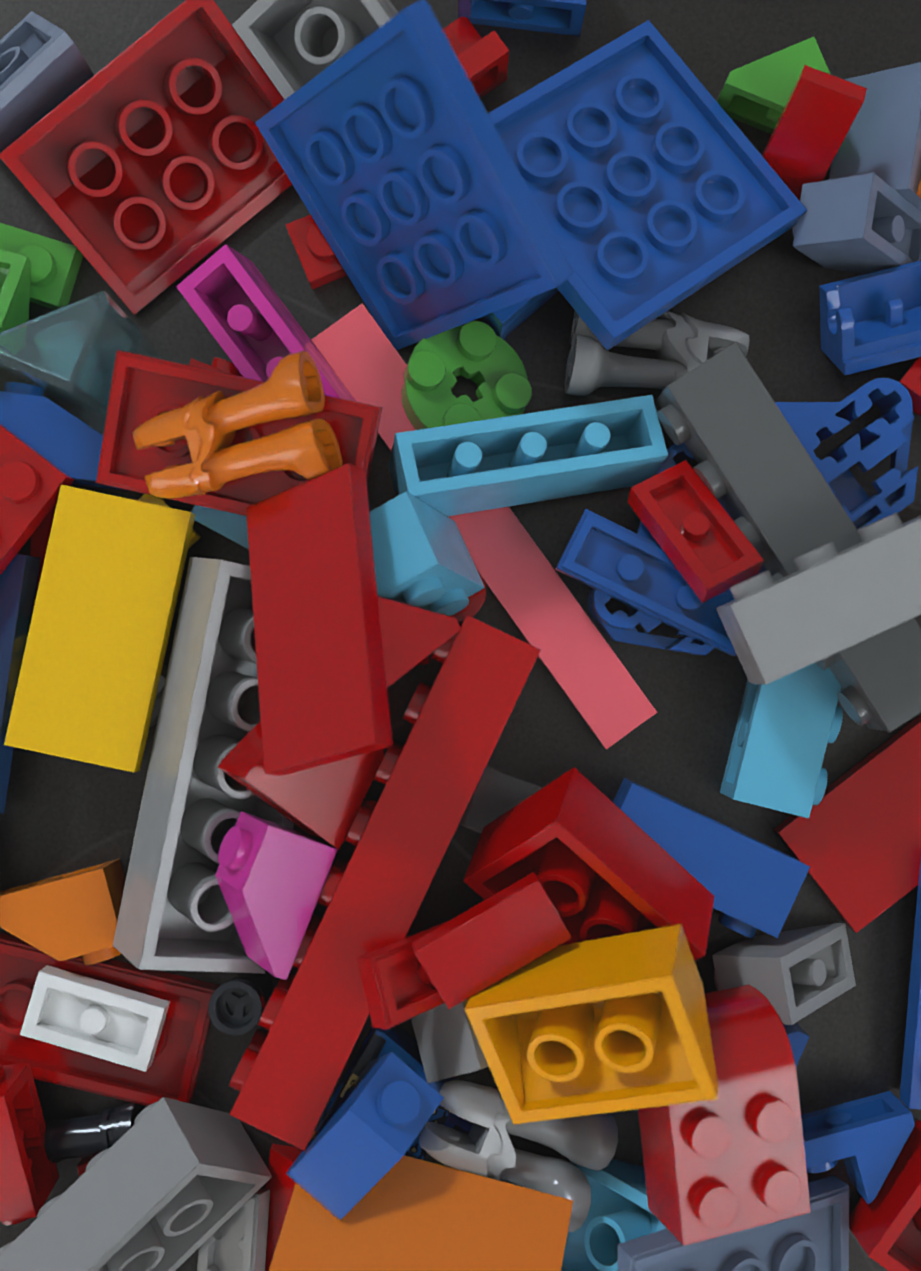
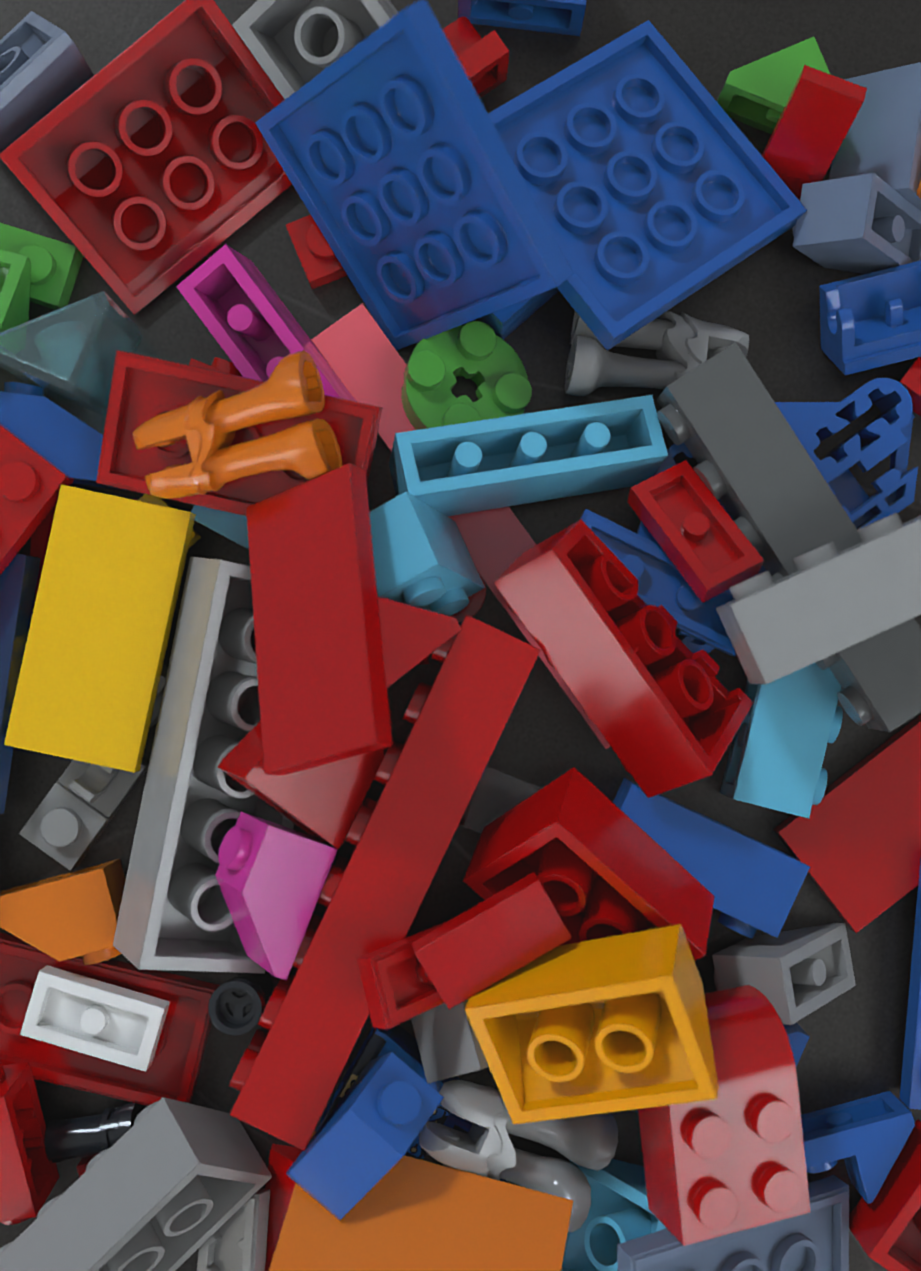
(79, 810): none -> light grey plate
(623, 660): none -> red wedge

